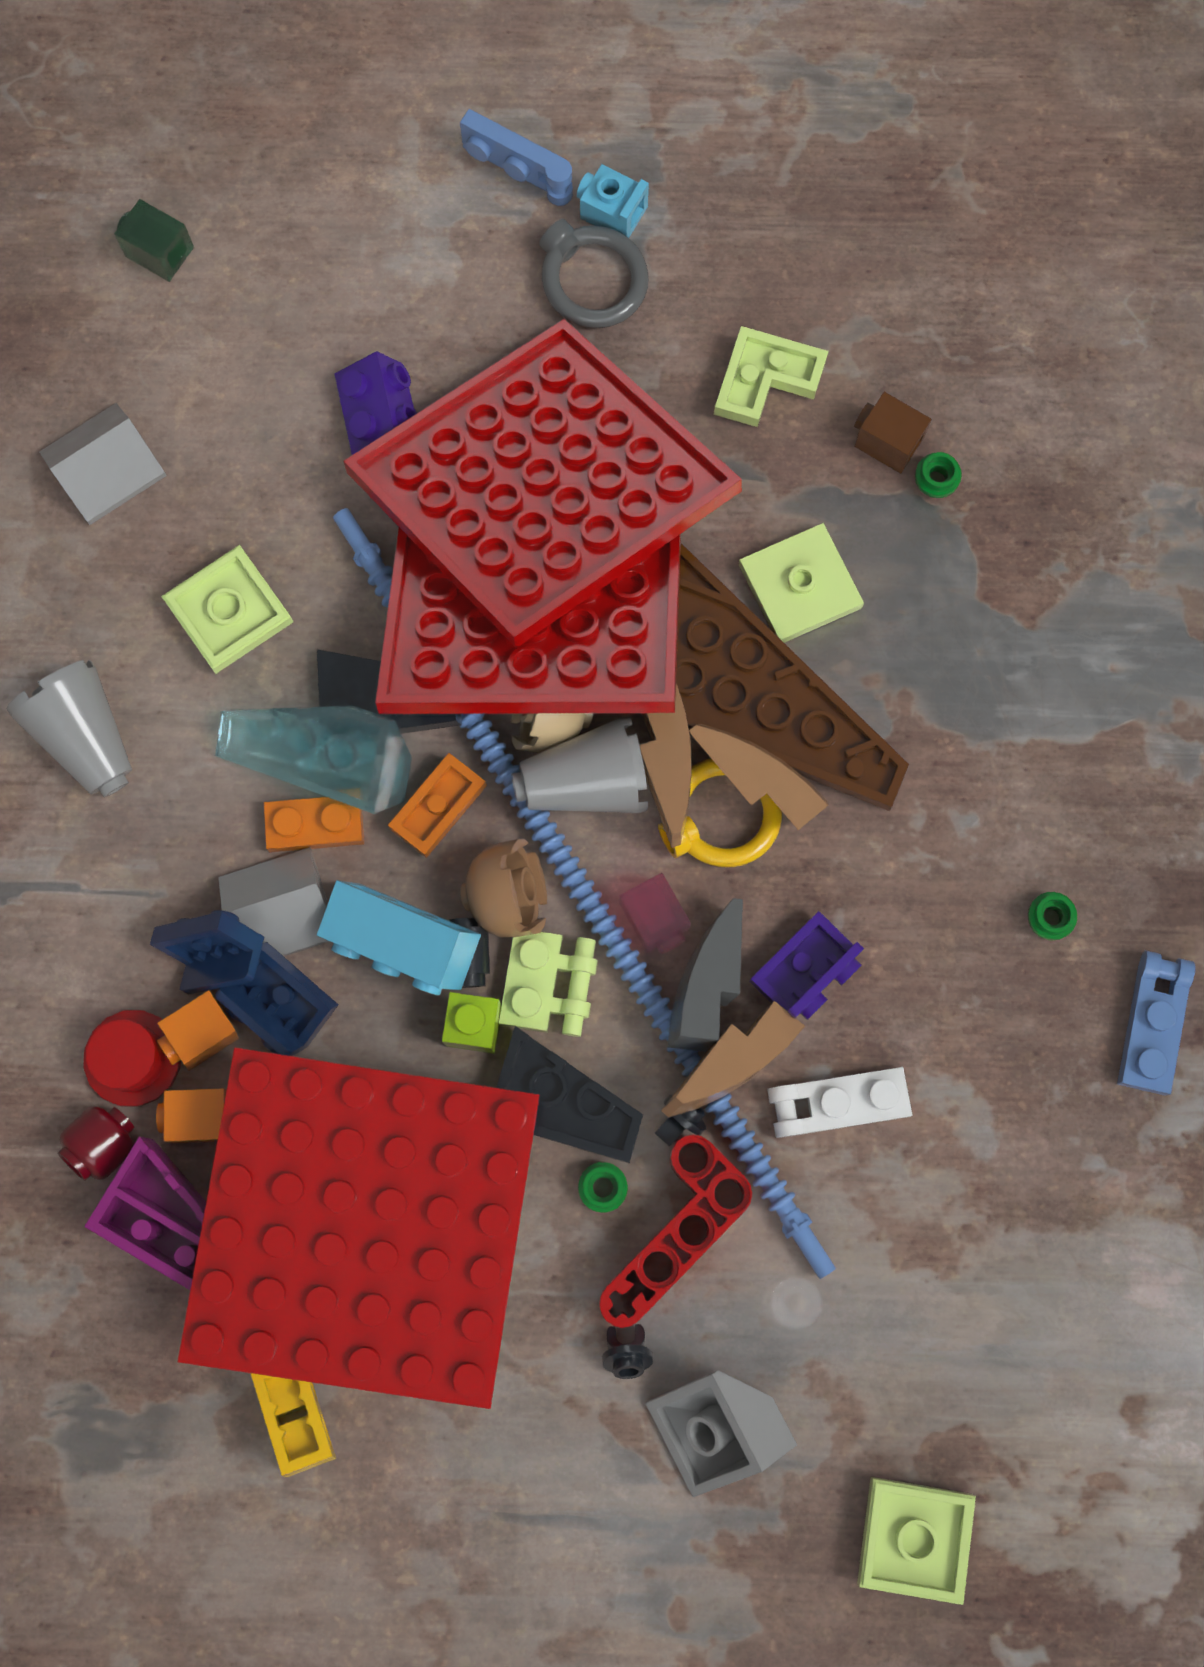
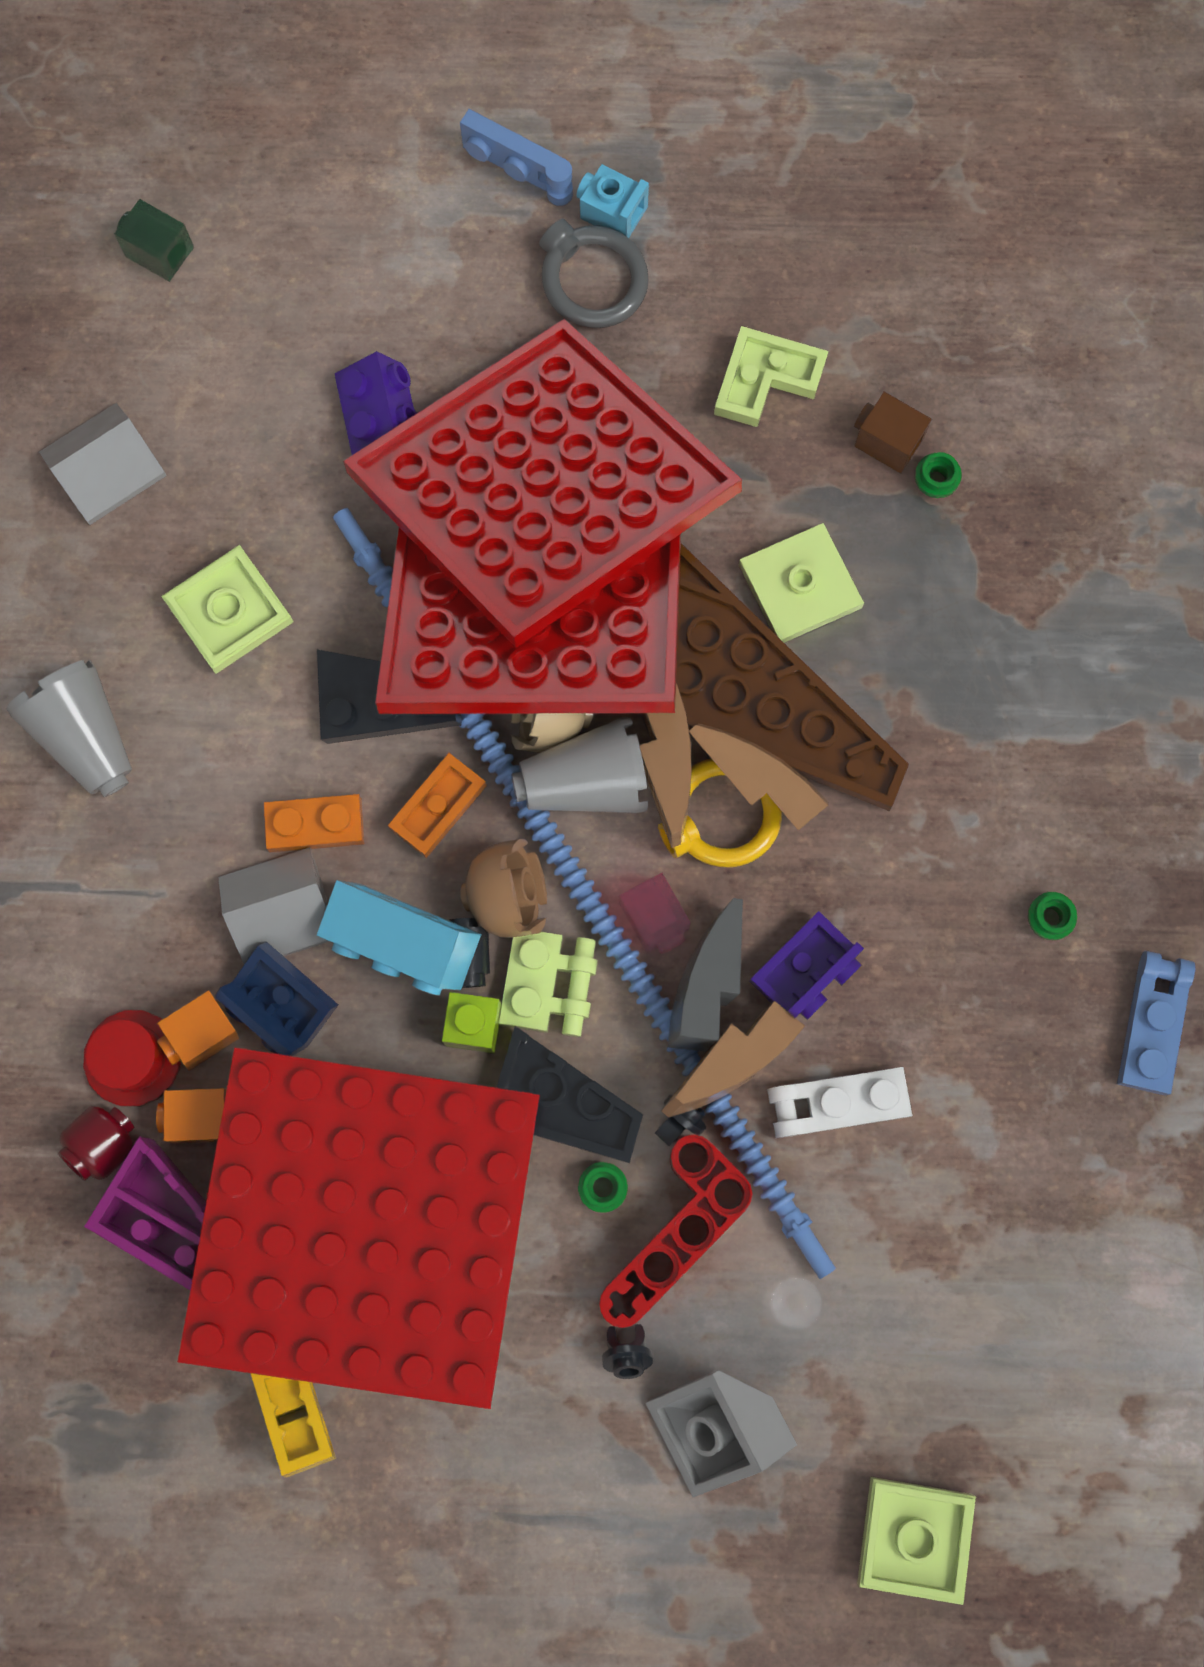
(214, 949): dark blue bracket -> none
(322, 749): clear light blue wedge -> none

